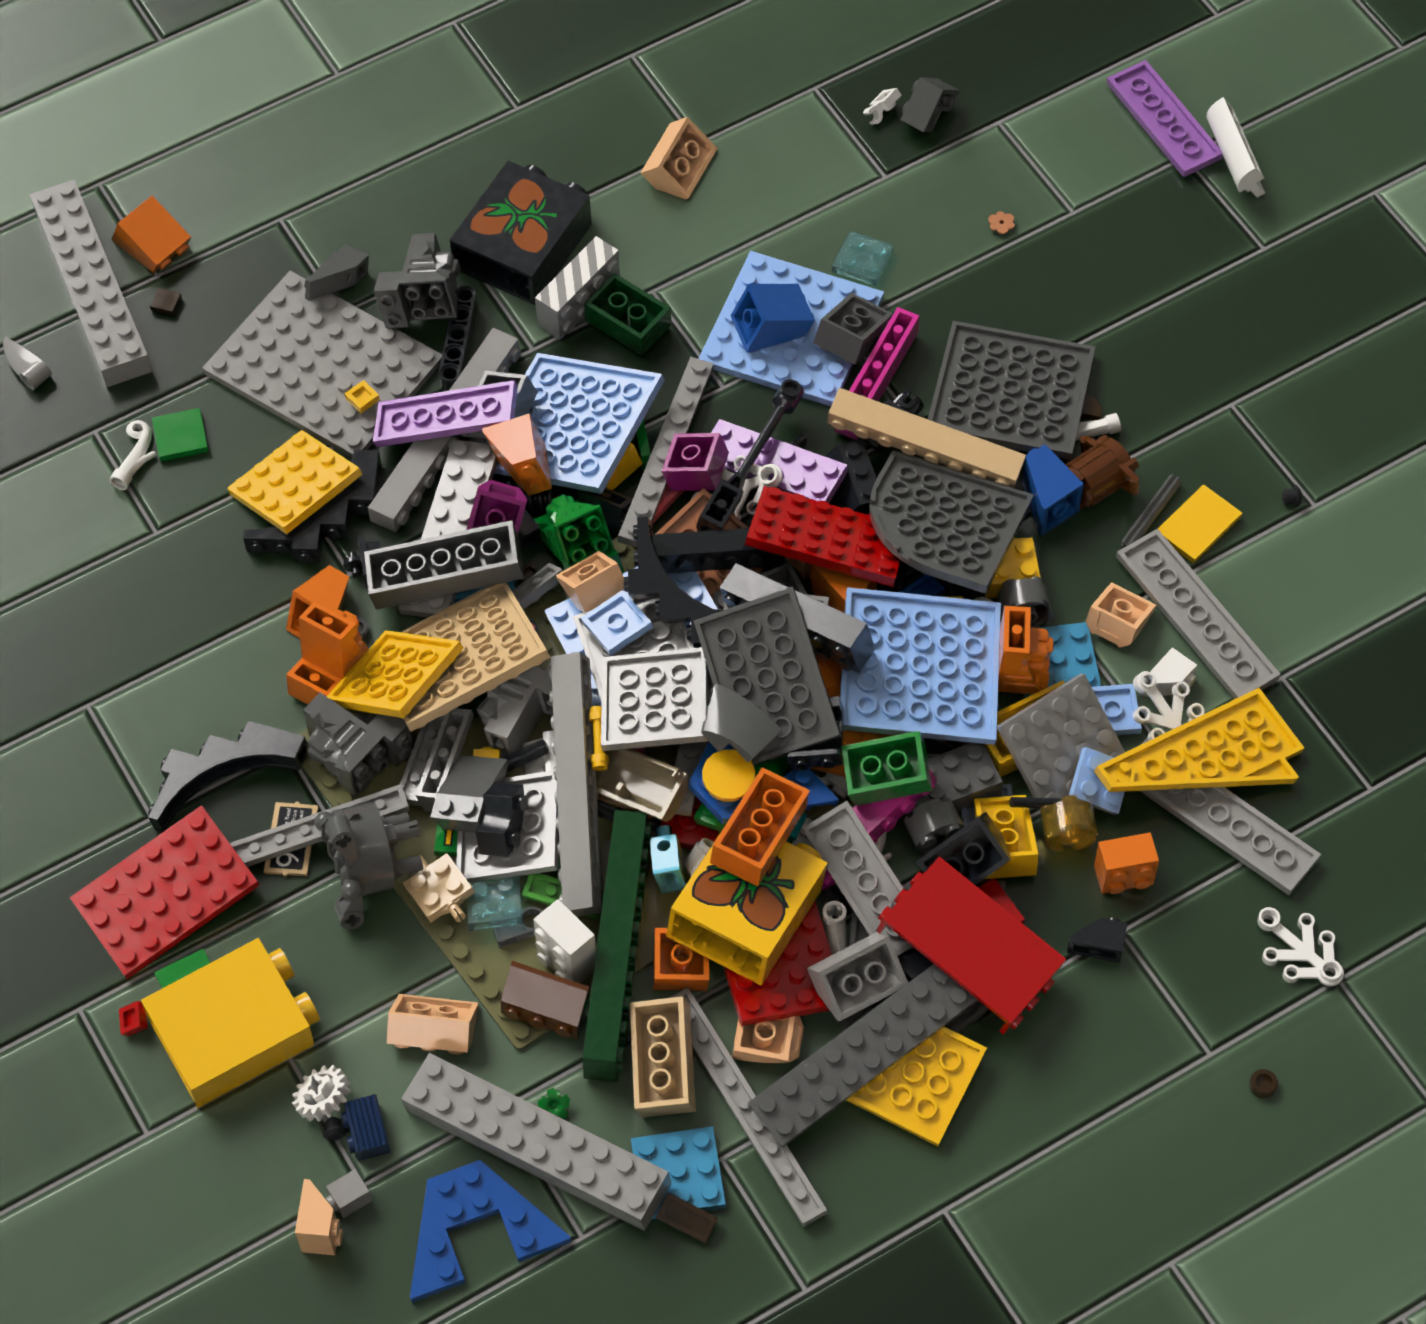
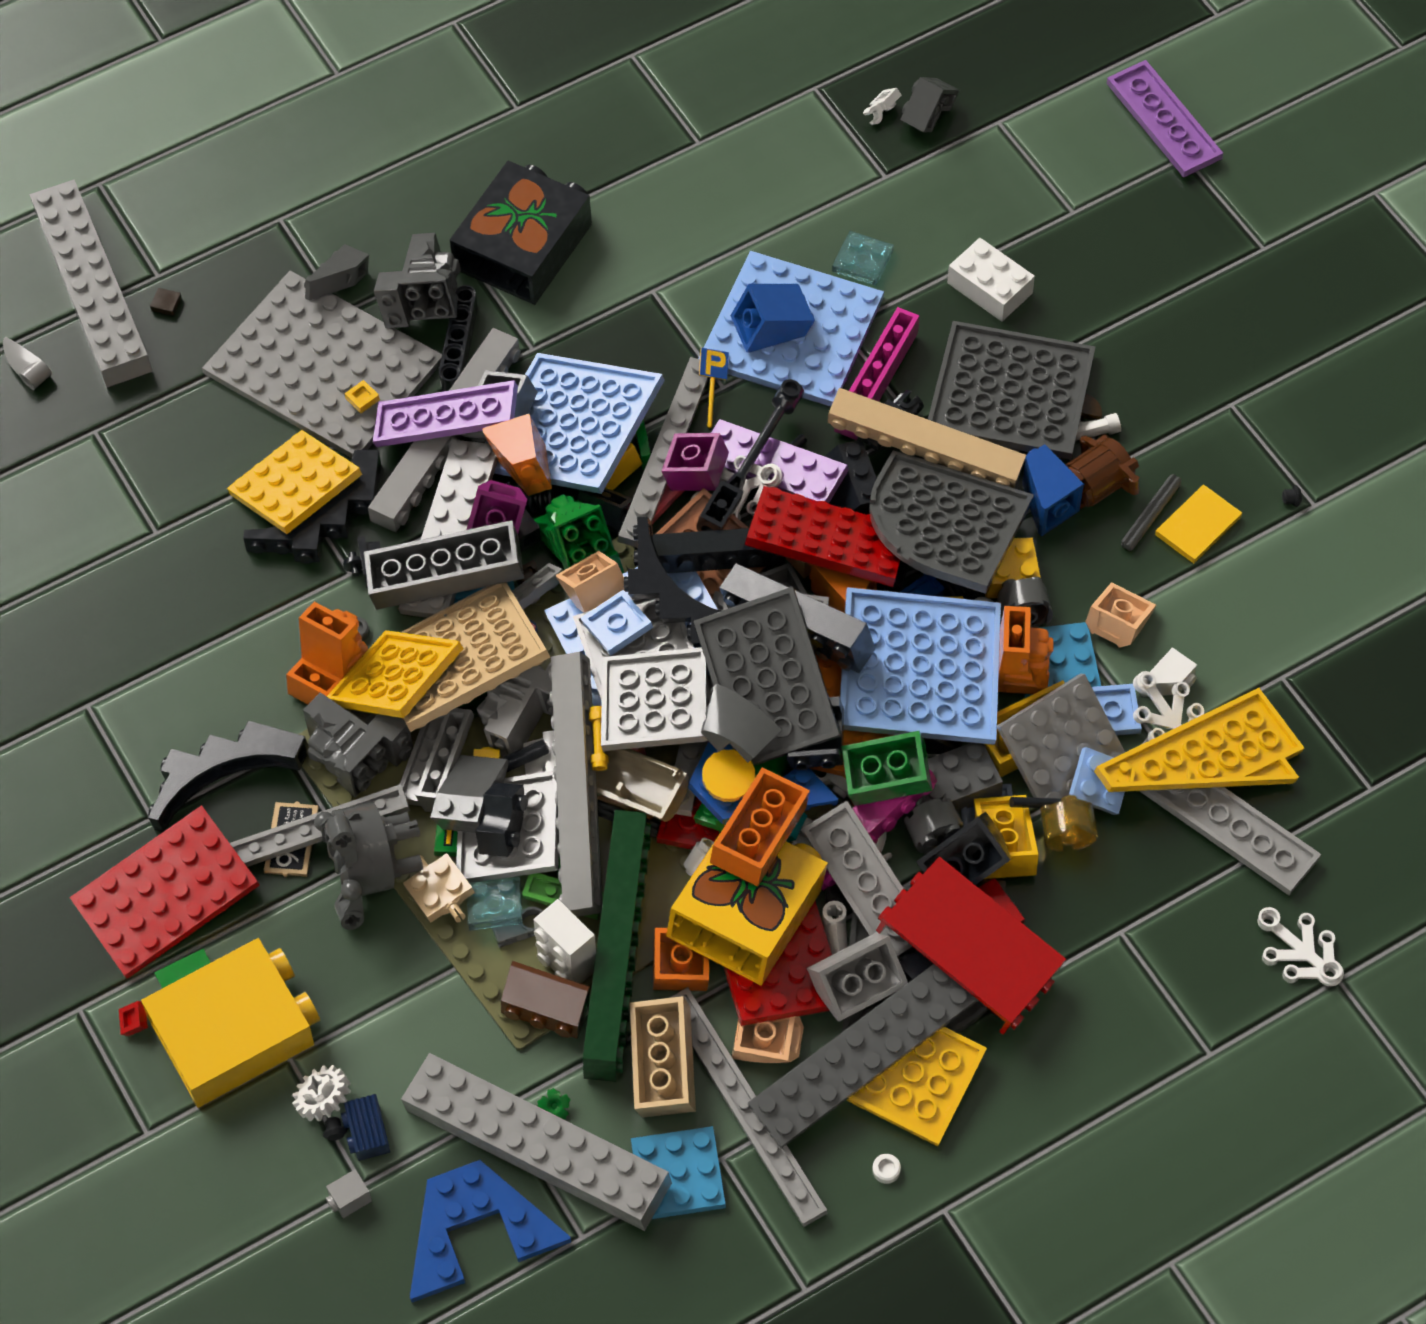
(123, 475): white plant -> none
(151, 235): orange slope -> none
(180, 434): green tile -> none
(316, 1223): light nougat slope -> none
(324, 588): orange slope -> none
(432, 1023): light nougat slope -> none
(563, 299): light grey brick -> none
(627, 314): dark green brick -> none
(668, 861): medium azure torso -> none
(679, 159): light nougat slope -> none
(686, 1217): dark brown tile -> none
(713, 365): none -> piece
(851, 328): dark grey slope -> none
(886, 1168): none -> white tile
(990, 279): none -> white brick
(1001, 222): nougat plant -> none
(1100, 940): black slope -> none
(1126, 863): orange brick -> none
(1197, 615): light grey plate -> none
(1235, 147): white brick -> none
(1263, 1083): dark brown tile -> none

